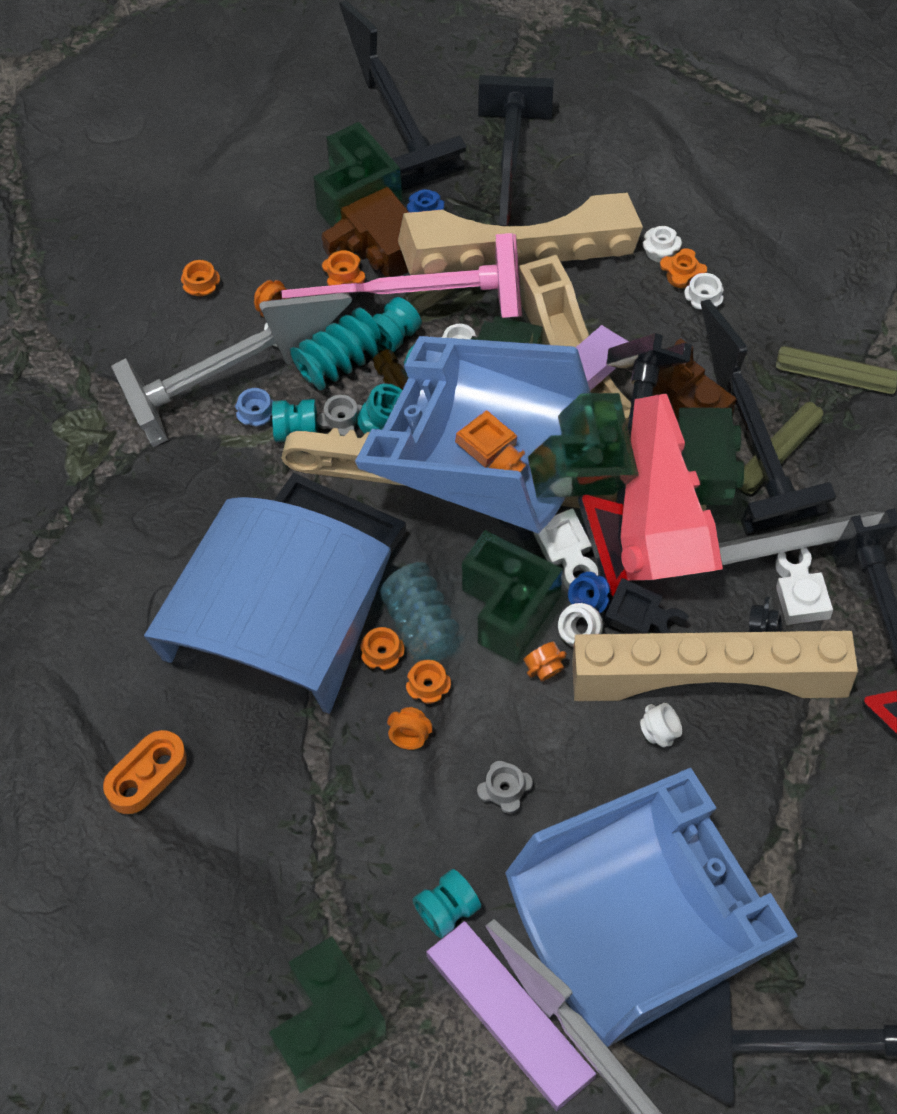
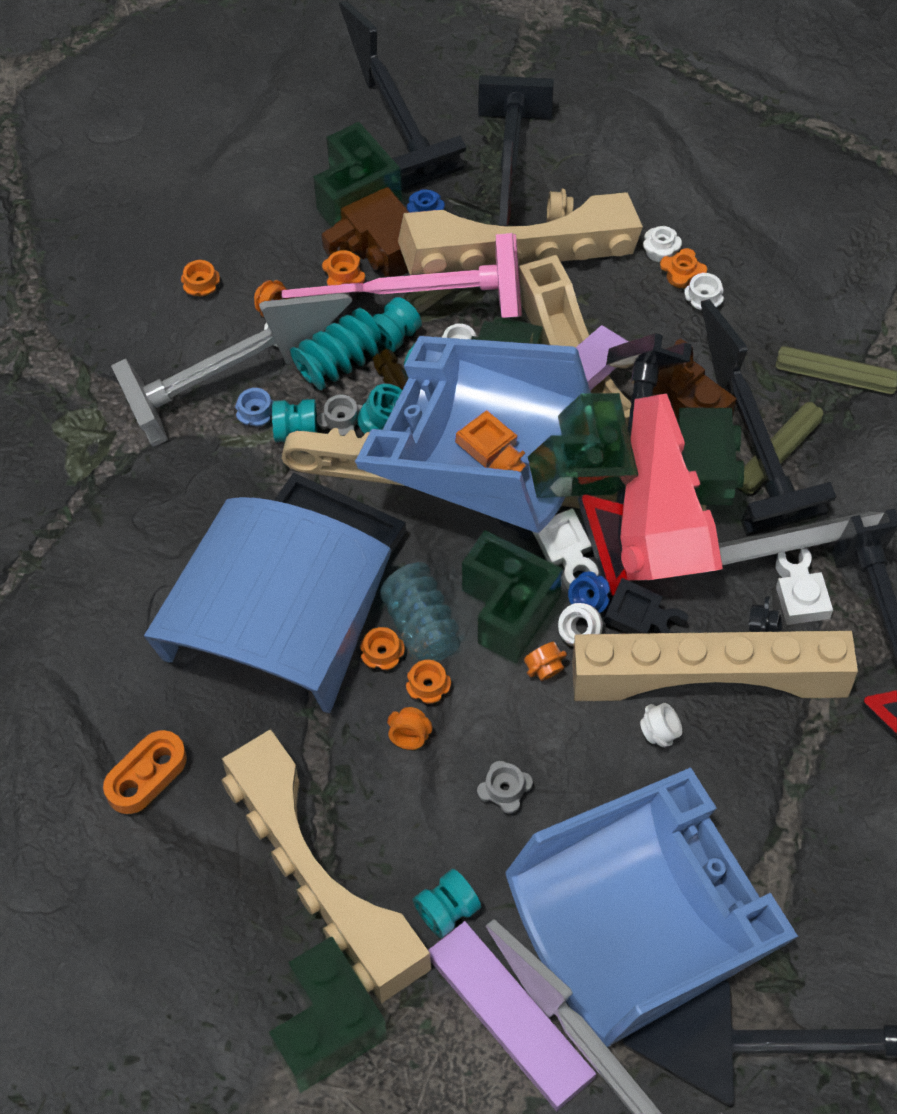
(376, 939): none -> tan arch
(558, 205): none -> tan plate

